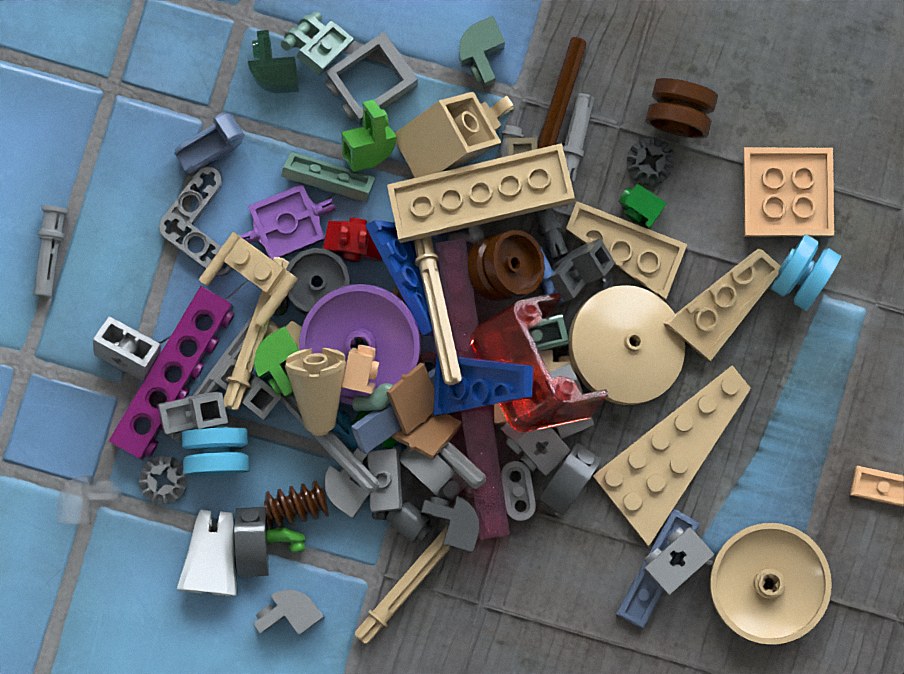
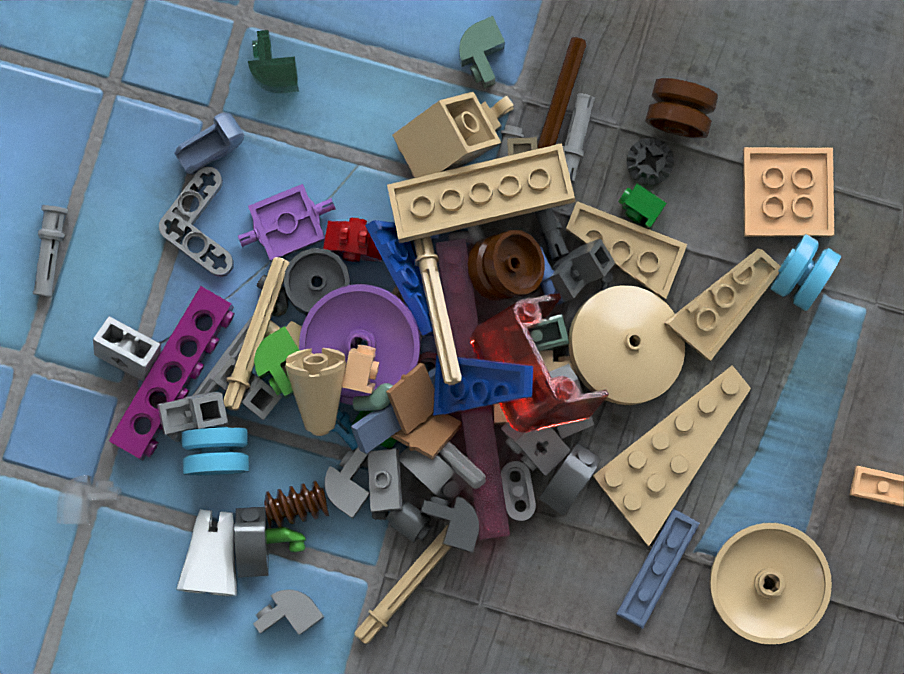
(166, 494): light grey gear -> none
(256, 268): tan plate -> none
(323, 48): plate -> none
(328, 176): sand green plate -> none
(337, 451): light grey axle -> none
(368, 144): bright green brick -> none
(394, 59): light grey window -> none
(694, 553): light grey brick -> none

